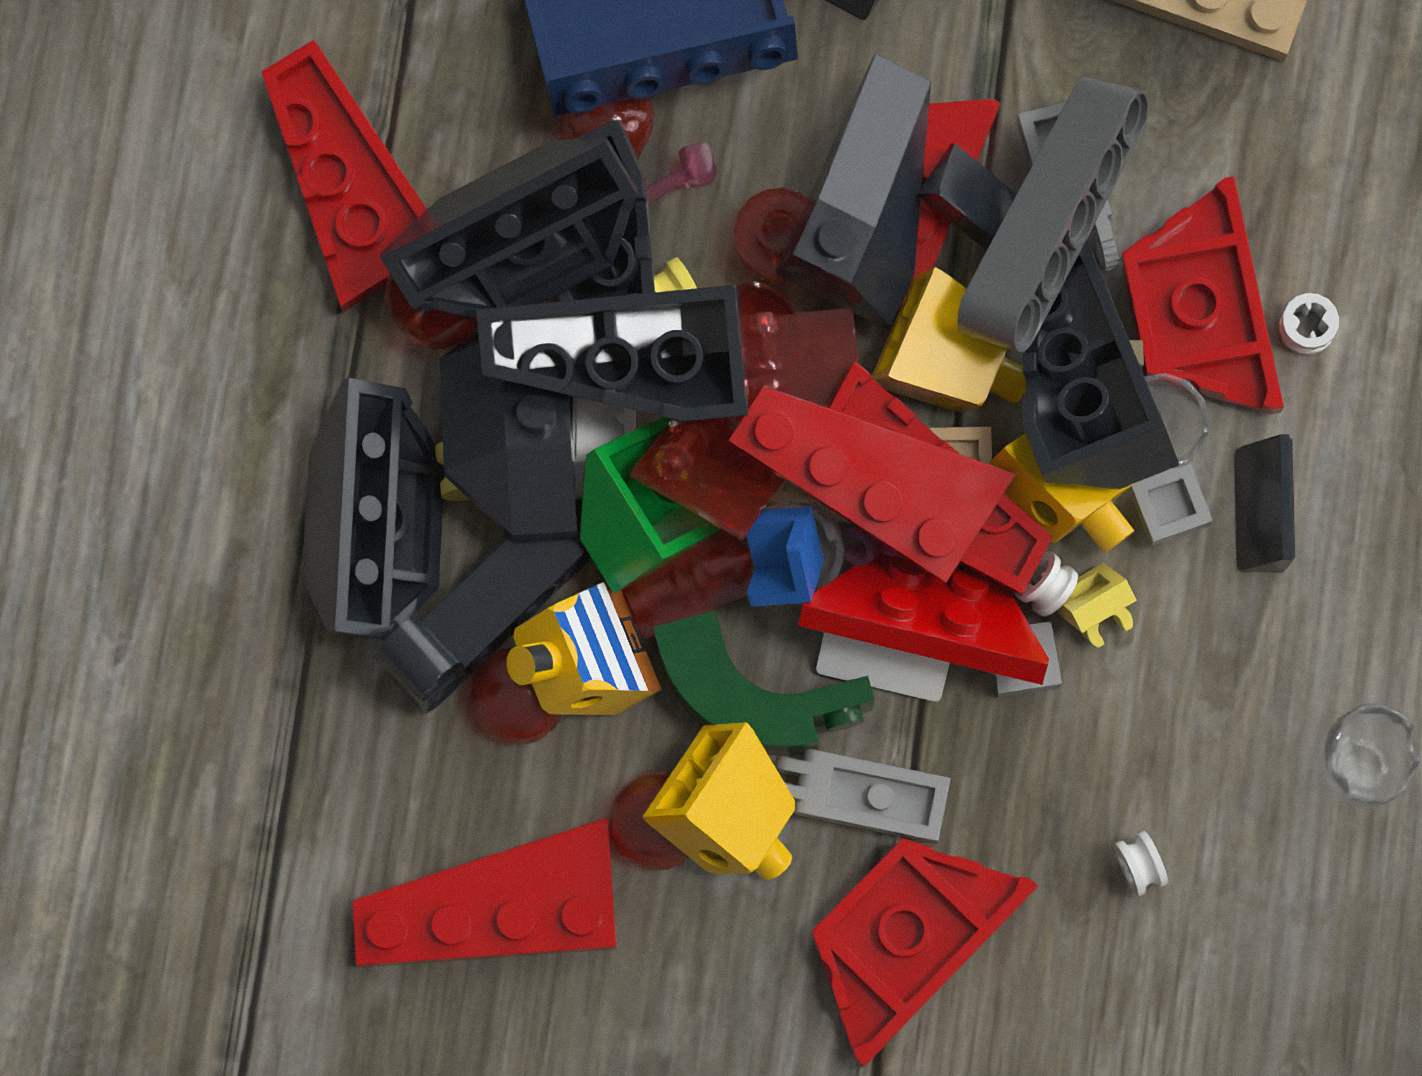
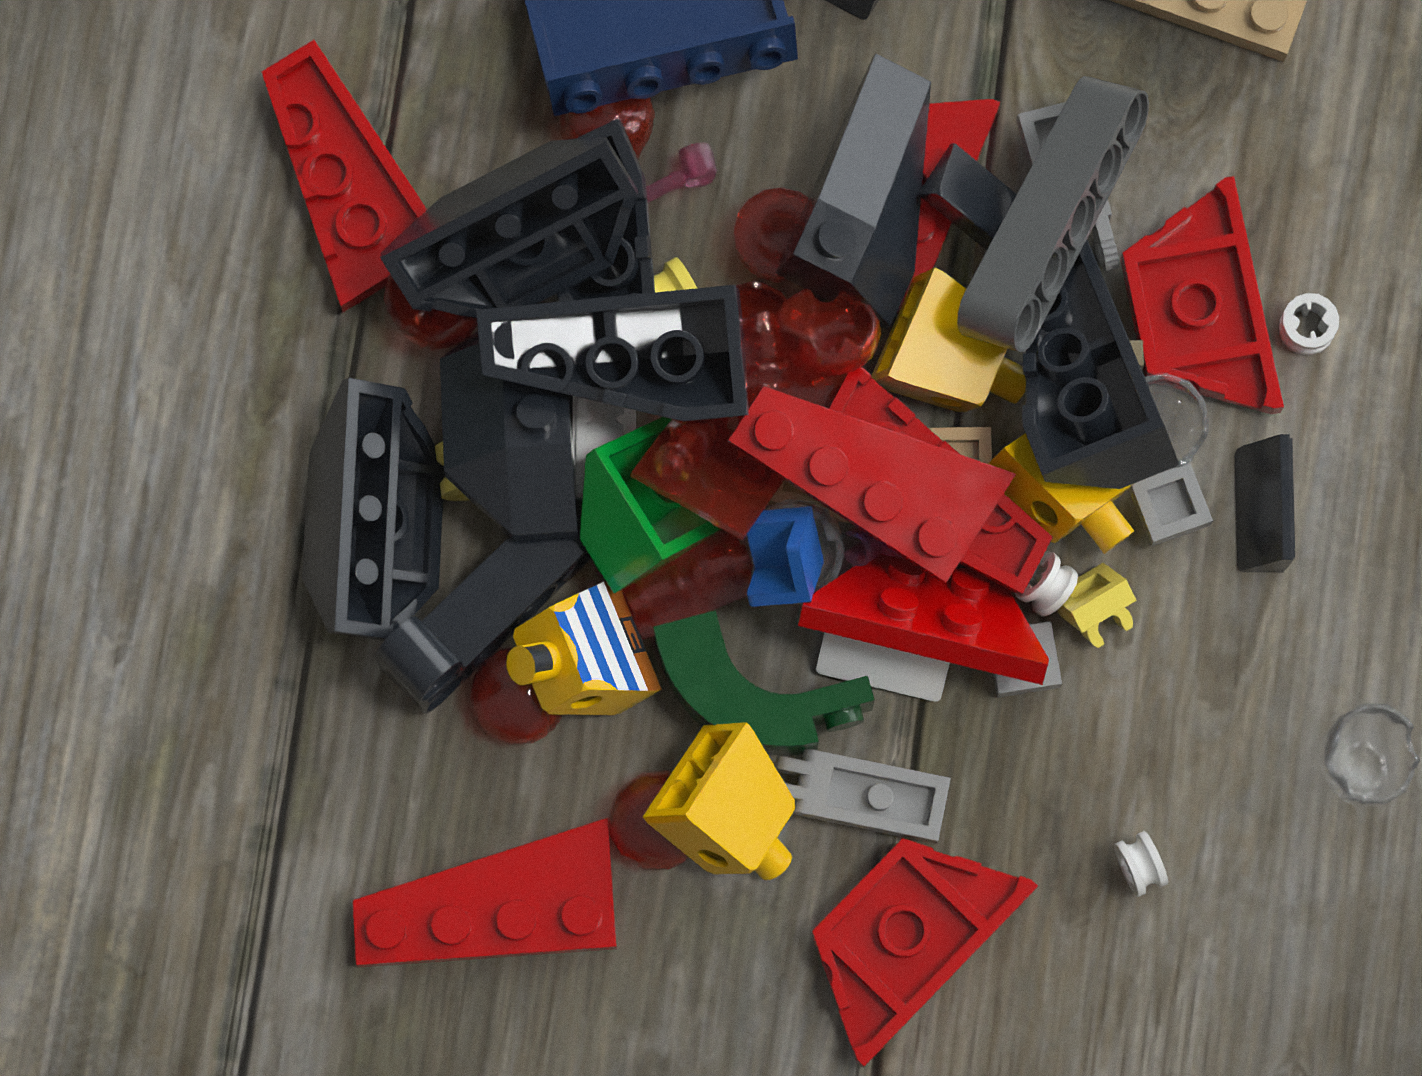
(828, 336): none -> clear red hair

